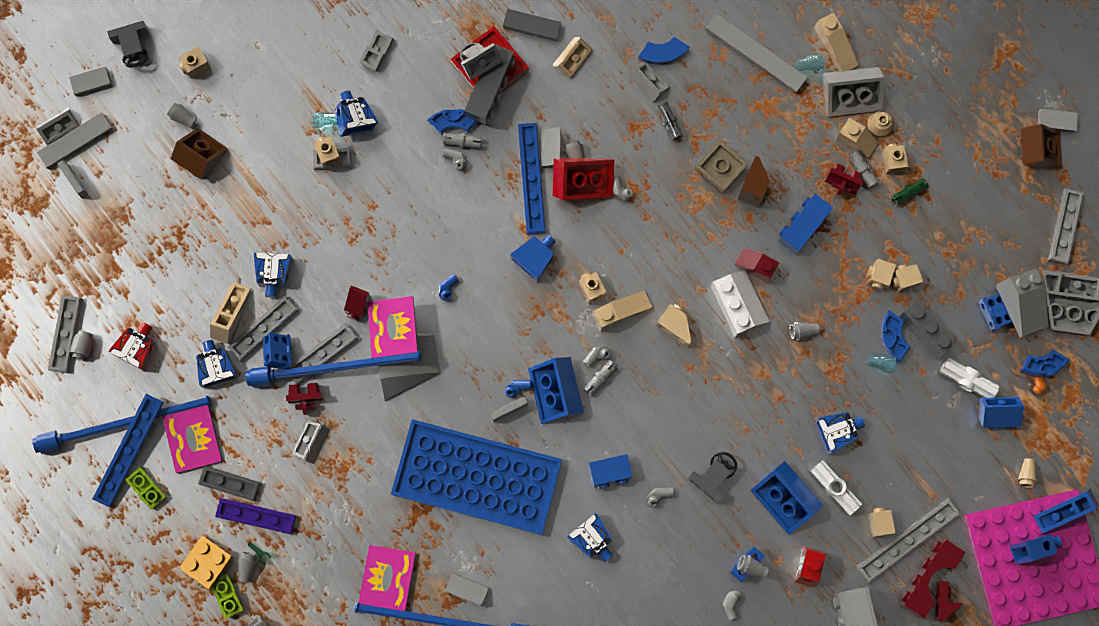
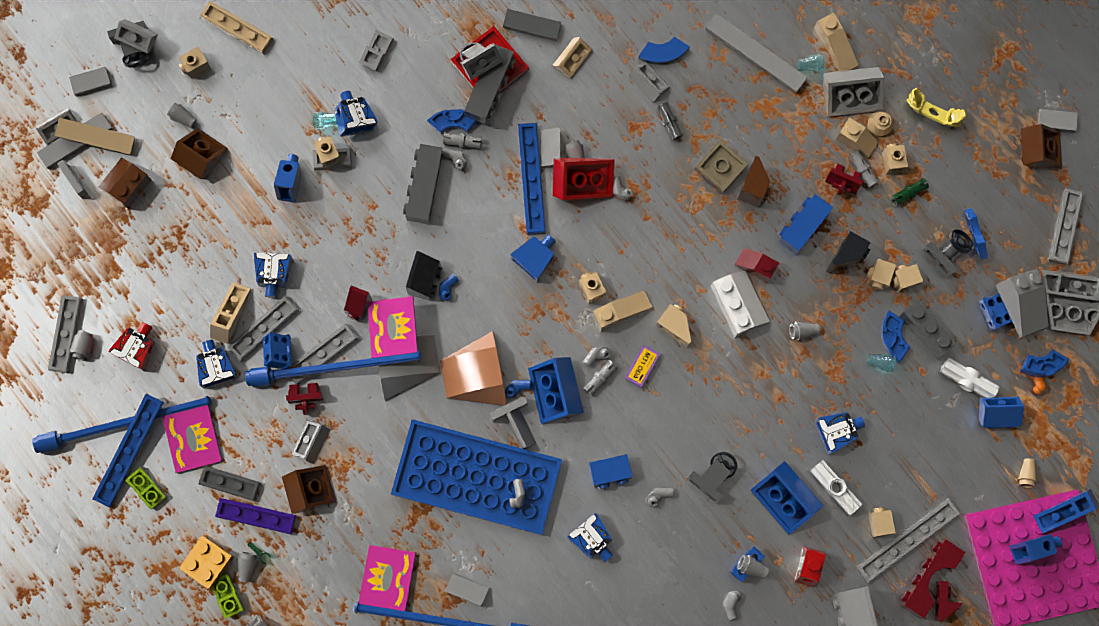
(95, 136): none -> tan tile
(125, 183): none -> reddish brown slope
(135, 35): none -> light grey slope
(236, 27): none -> tan tile
(288, 179): none -> blue torso
(308, 489): none -> reddish brown slope
(423, 276): none -> black slope
(424, 183): none -> dark grey brick
(474, 373): none -> nougat wedge
(520, 494): none -> light grey arm
(521, 429): none -> light grey slope
(642, 366): none -> tile
(851, 251): none -> black slope
(918, 104): none -> light yellow piece
(949, 251): none -> dark grey piece
(973, 226): none -> blue tile

